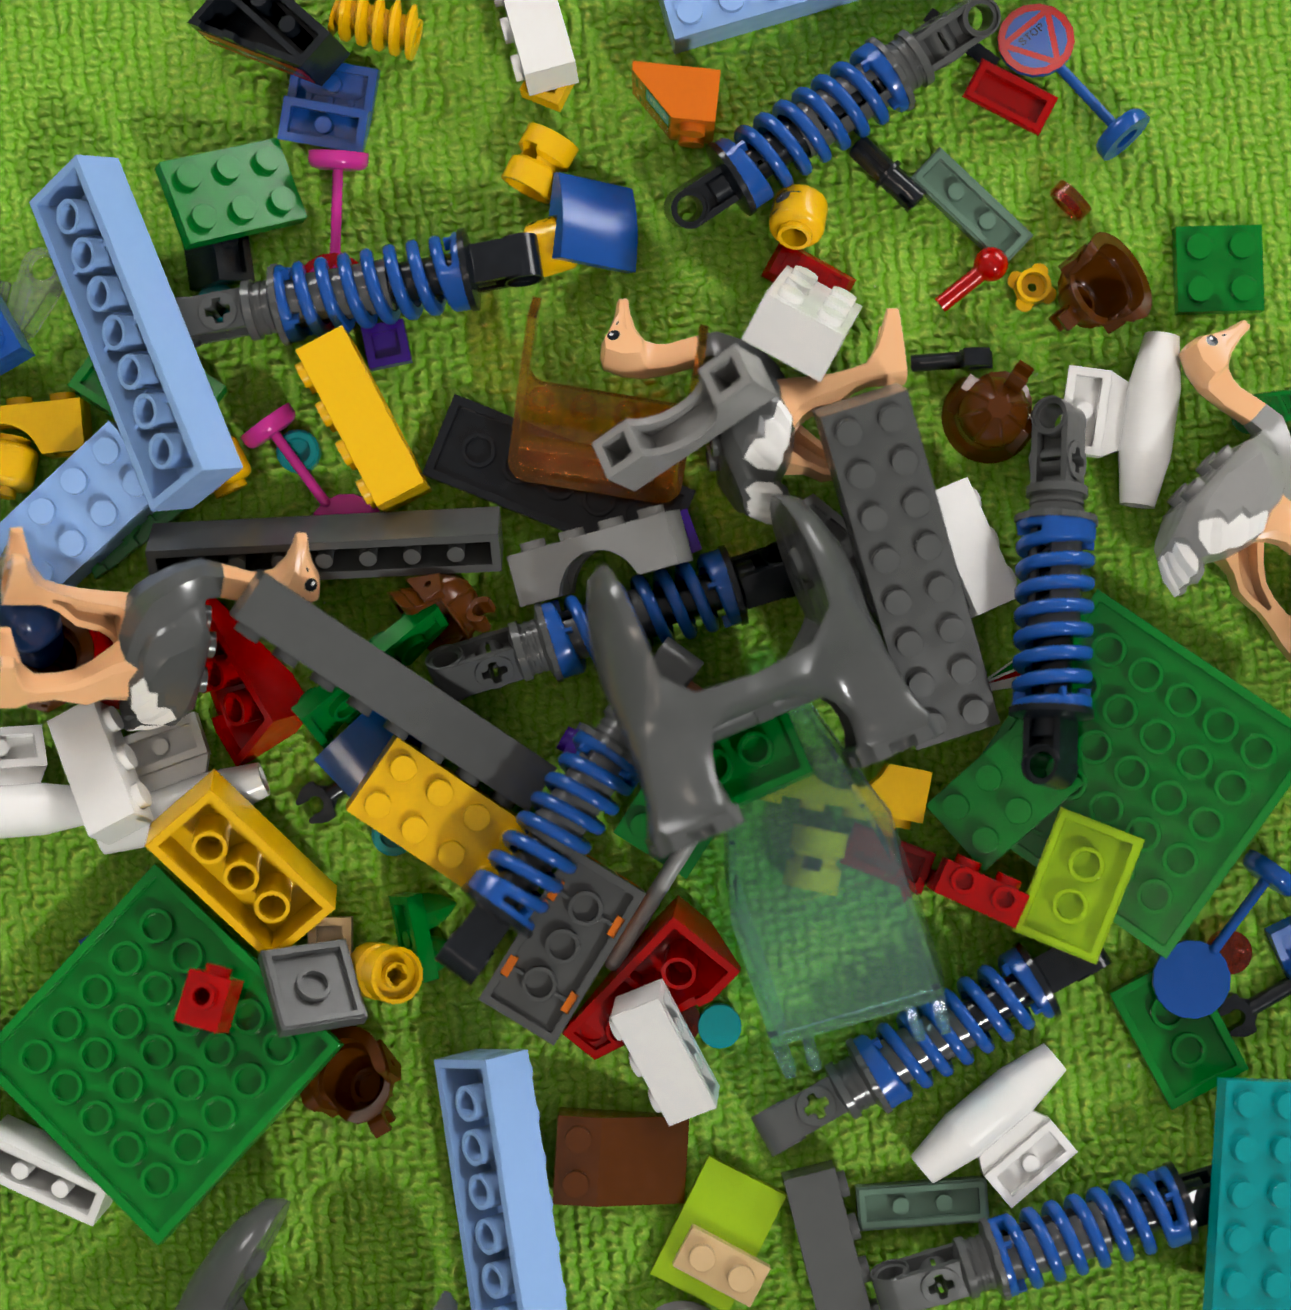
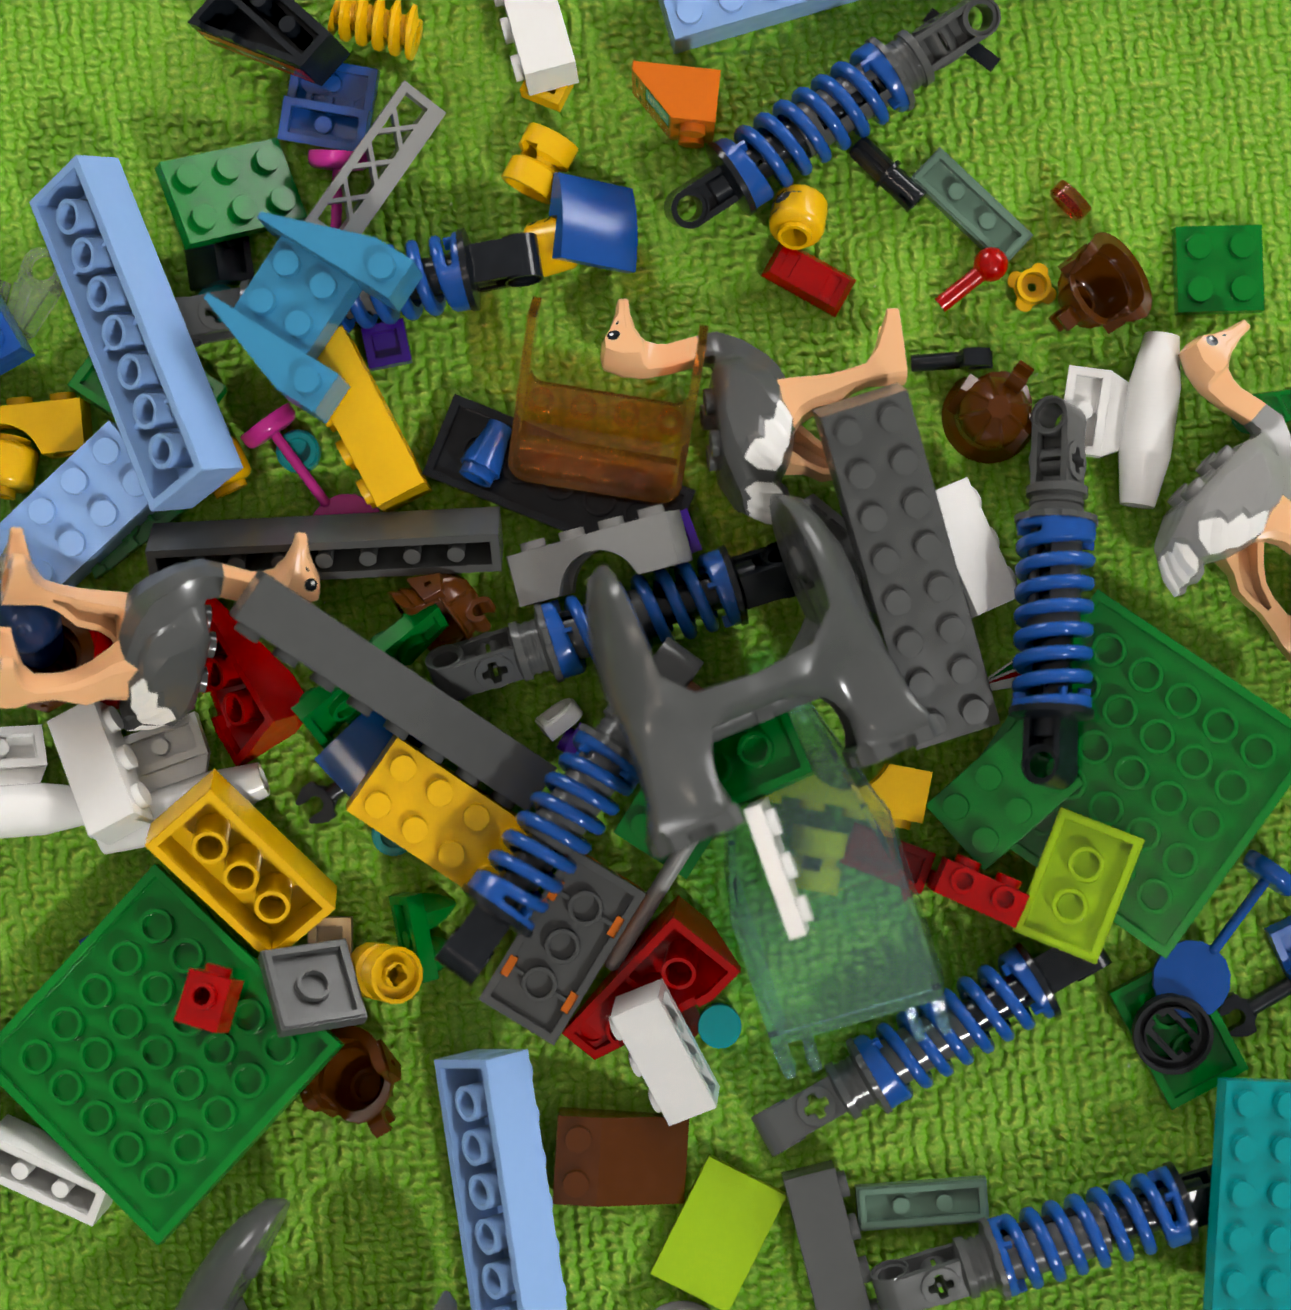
(303, 299): none -> dark azure wedge
(393, 167): none -> light grey fence
(486, 455): none -> blue cone
(559, 718): none -> white tile
(646, 447): light grey arch -> none
(721, 1265): tan plate -> none
(779, 867): none -> white wing
(802, 321): white brick -> none
(1000, 1127): white plate -> none
(1010, 97): red tile -> none
(1040, 42): blue piece -> none
(1181, 1061): none -> black piece
(1236, 951): clear red tile -> none

